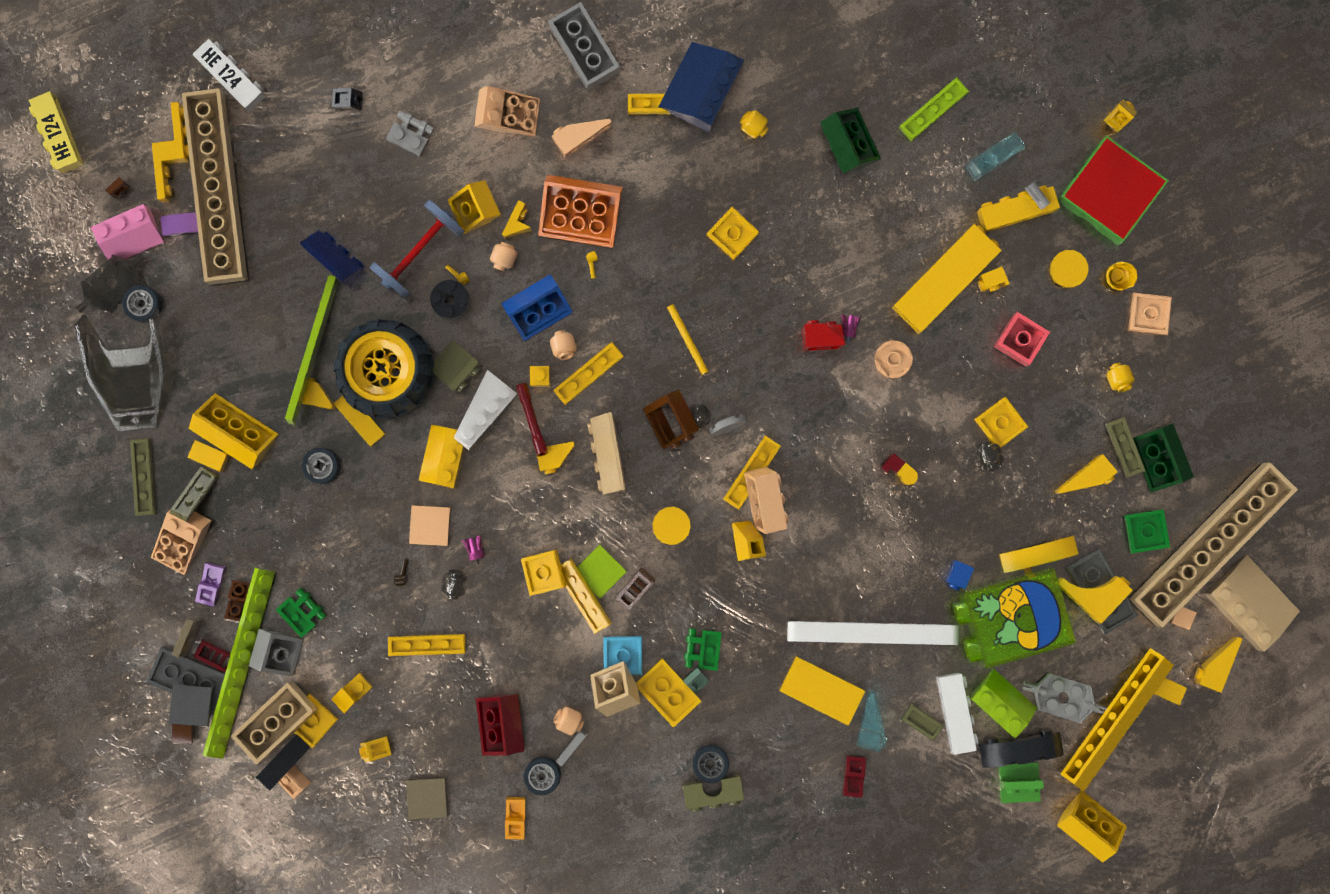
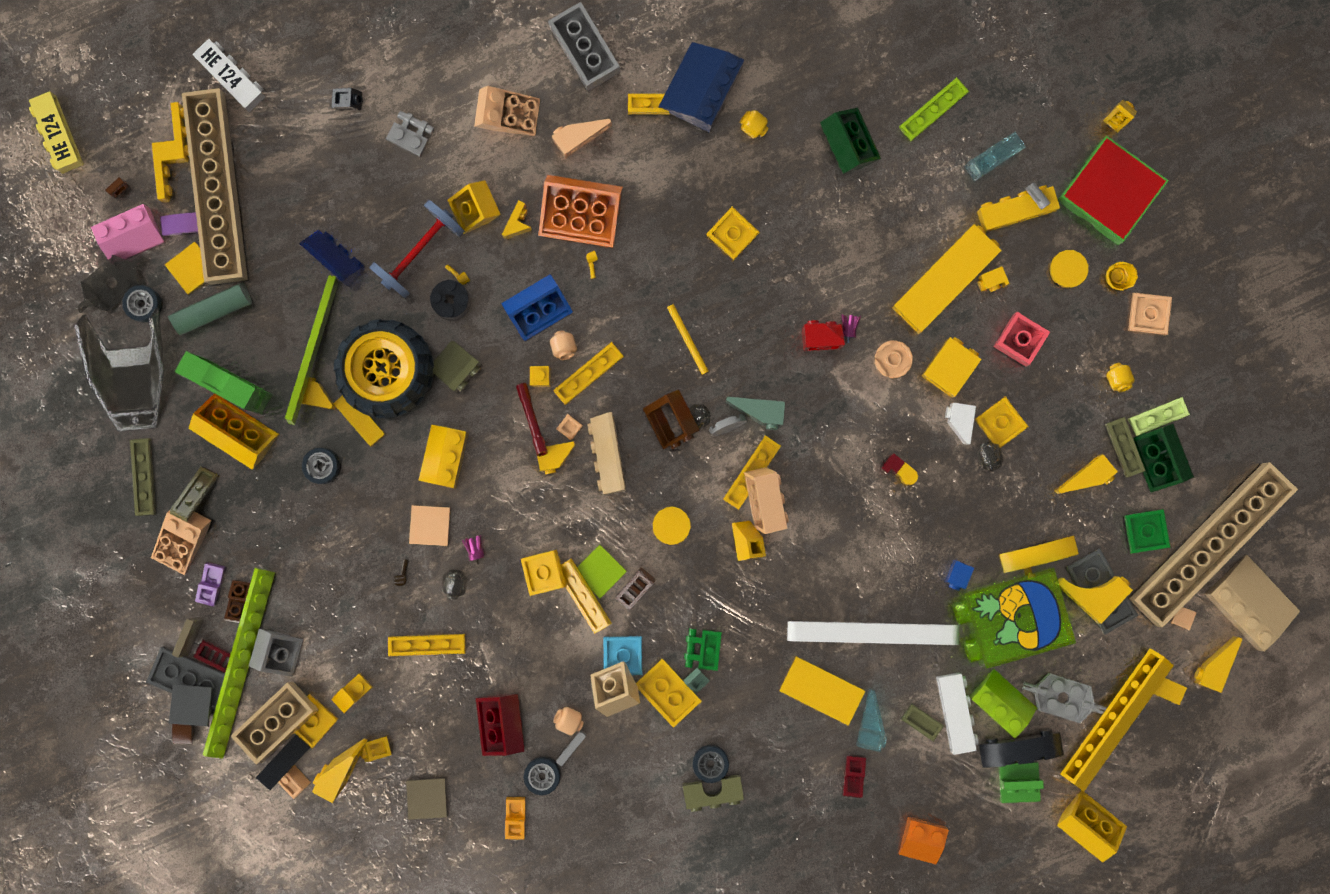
(188, 268): none -> yellow tile
(208, 456): yellow slope -> none
(210, 308): none -> sand green brick
(223, 382): none -> bright green tile
(296, 616): green plate -> none
(336, 774): none -> yellow slope
(484, 409): white wing -> none
(503, 256): light nougat head -> none
(569, 427): none -> light nougat tile
(764, 412): none -> sand green slope
(923, 840): none -> orange slope
(951, 366): none -> yellow brick
(961, 420): none -> white slope
(1158, 416): none -> yellowish green tile

